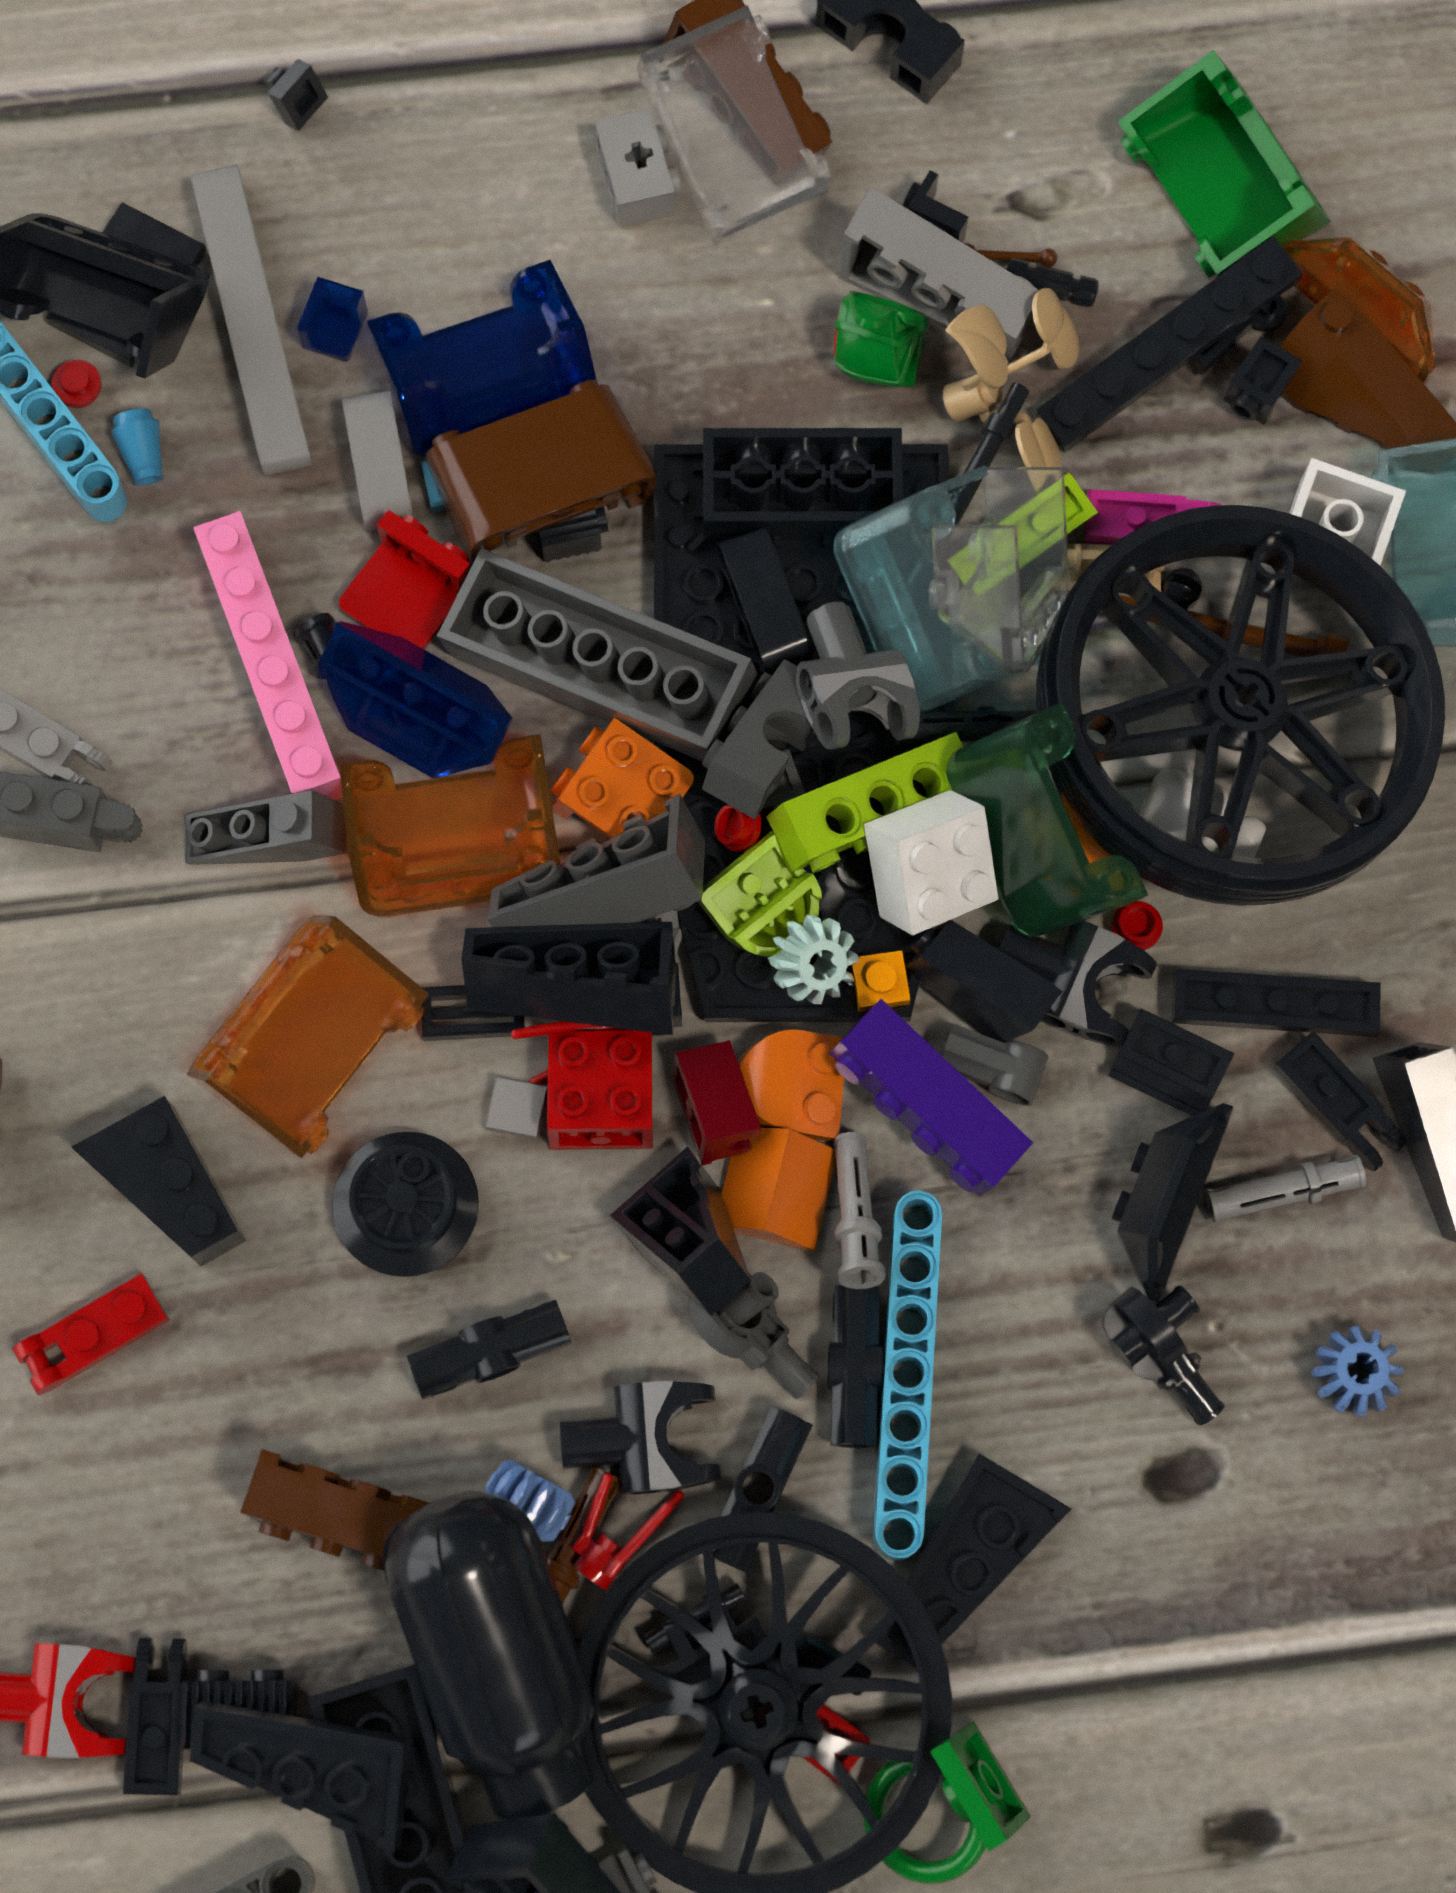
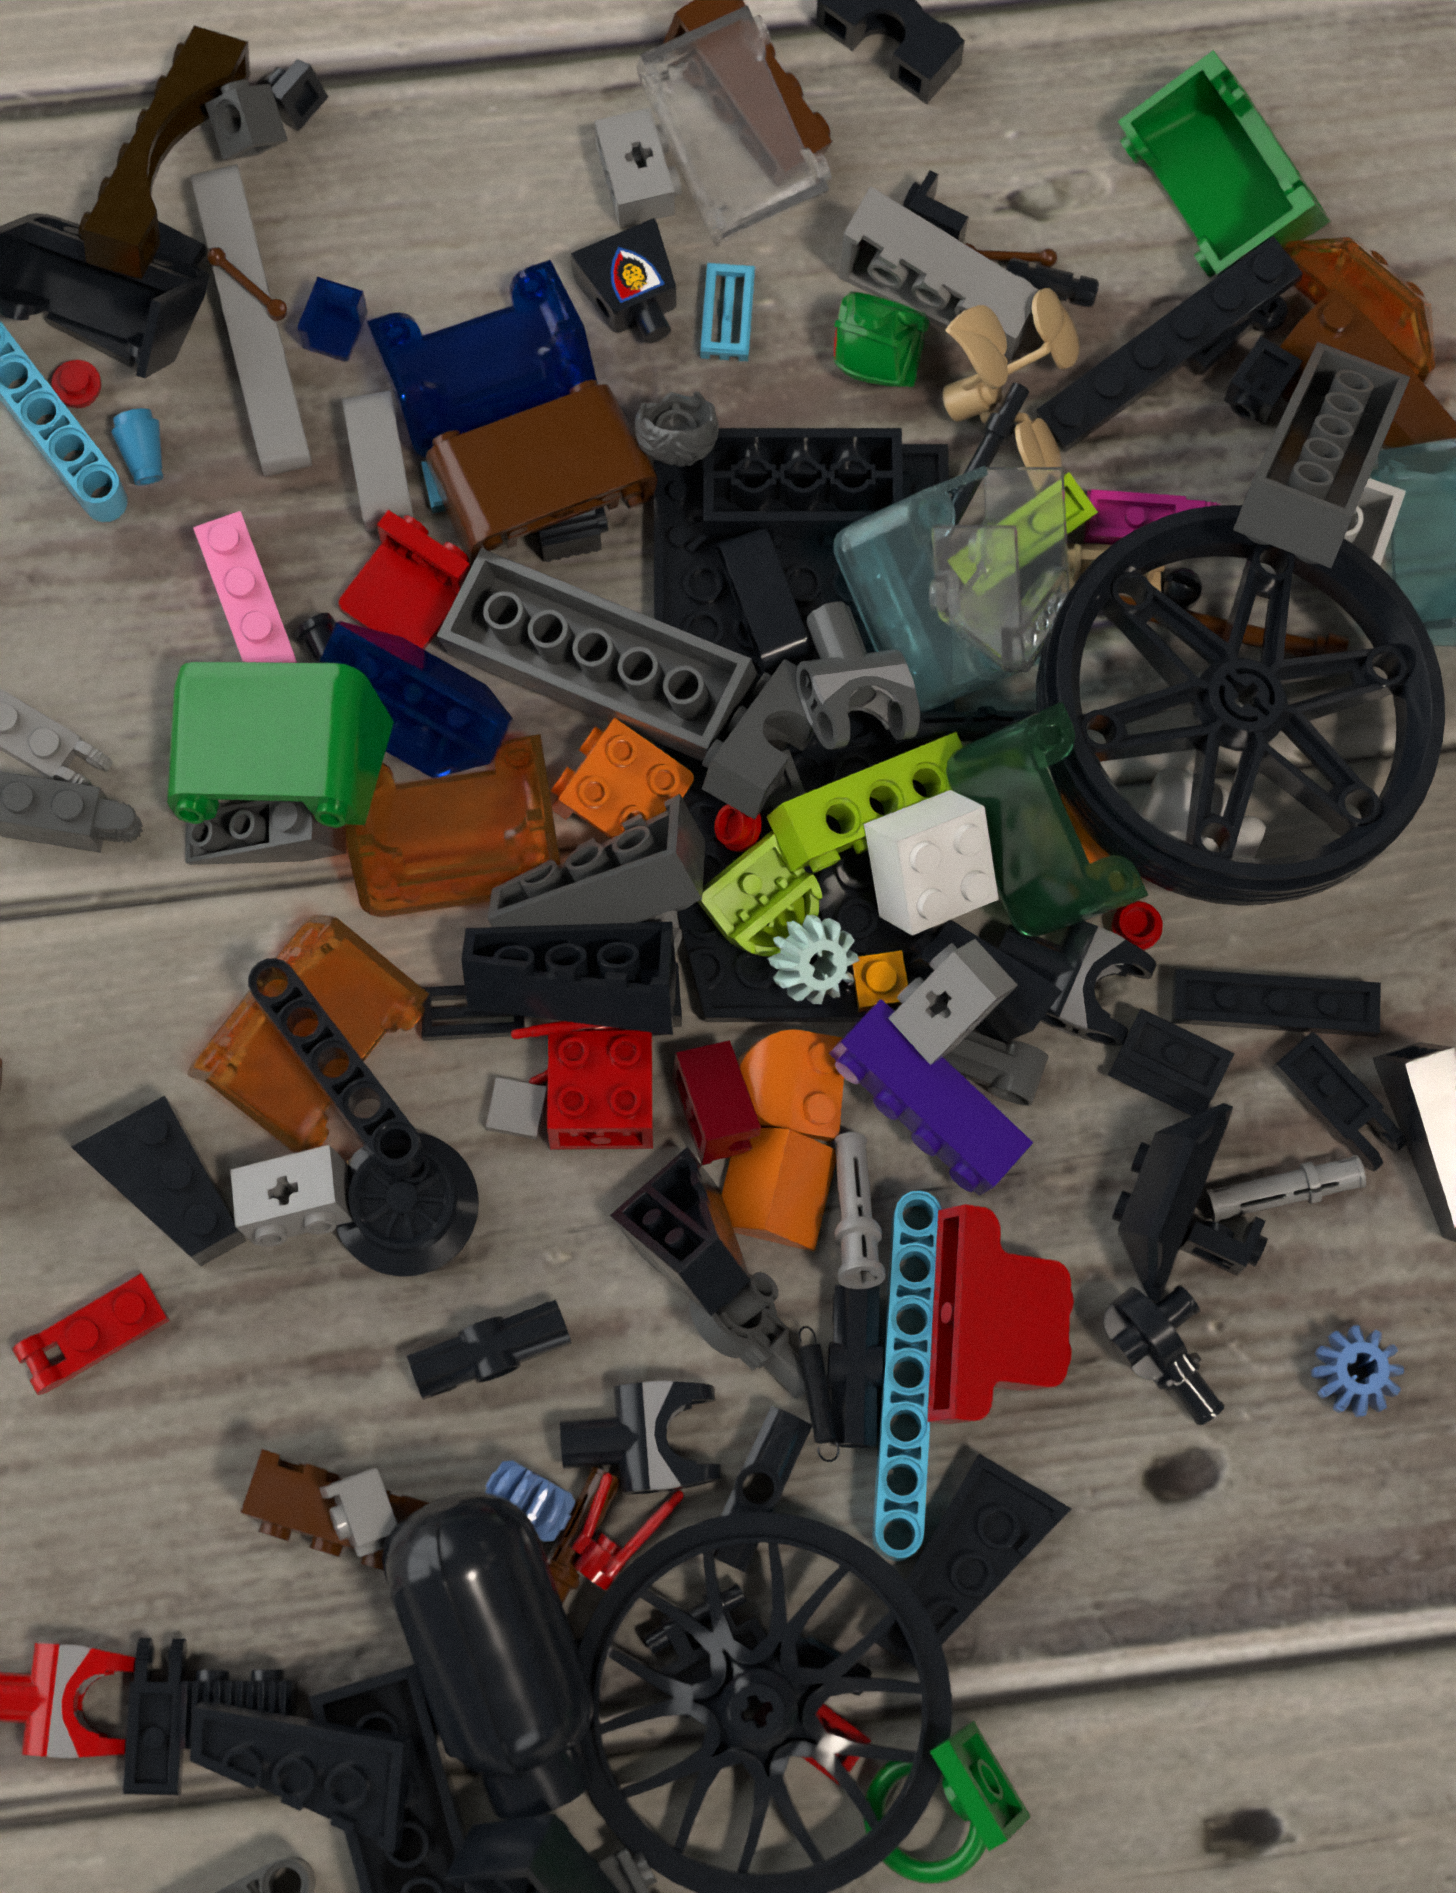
(124, 222): none -> dark brown arch
(246, 120): none -> dark grey brick
(275, 308): none -> reddish brown hinge
(276, 737): none -> green windscreen
(291, 1196): none -> light grey brick
(329, 1044): none -> black beam
(361, 1511): none -> light grey brick
(629, 280): none -> black torso
(677, 429): none -> dark grey hair
(725, 348): none -> medium azure tile
(817, 1394): none -> black piece
(941, 1024): none -> light grey brick
(994, 1318): none -> red brick
(1218, 1247): none -> black bracket
(1321, 455): none -> dark grey brick

